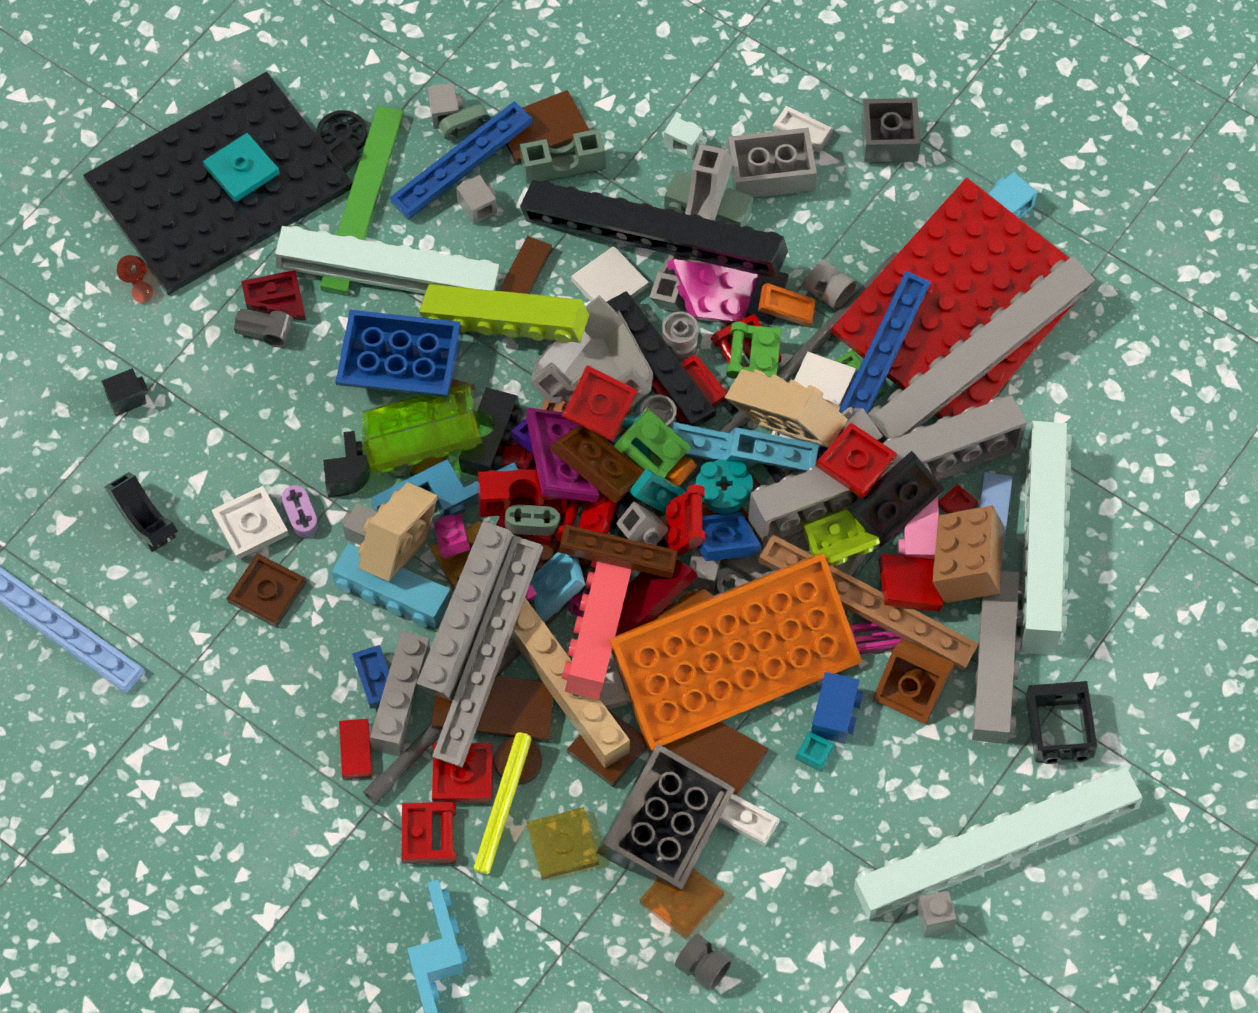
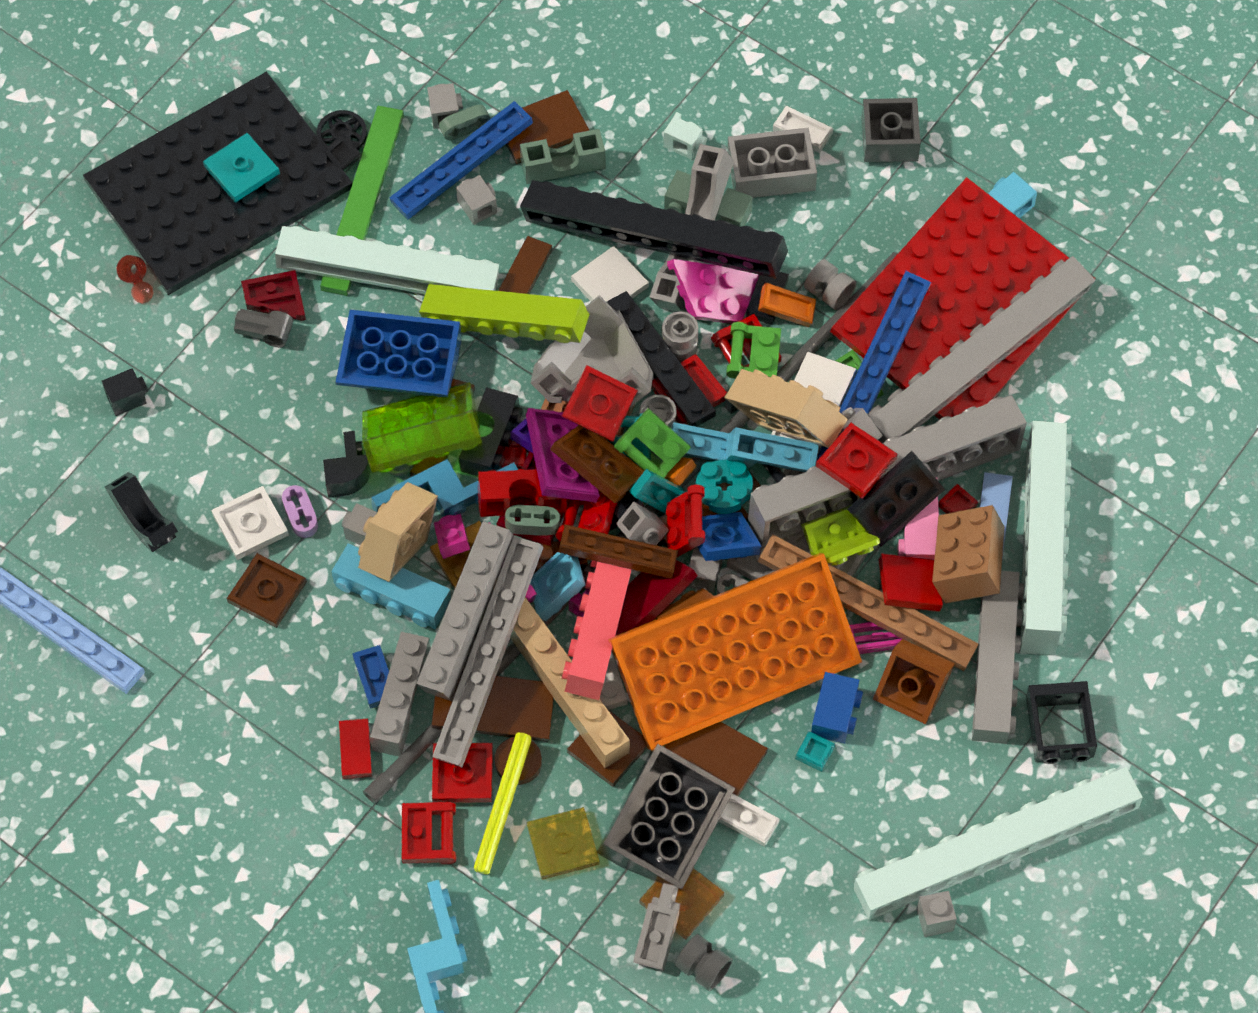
(658, 929): none -> light grey hinge

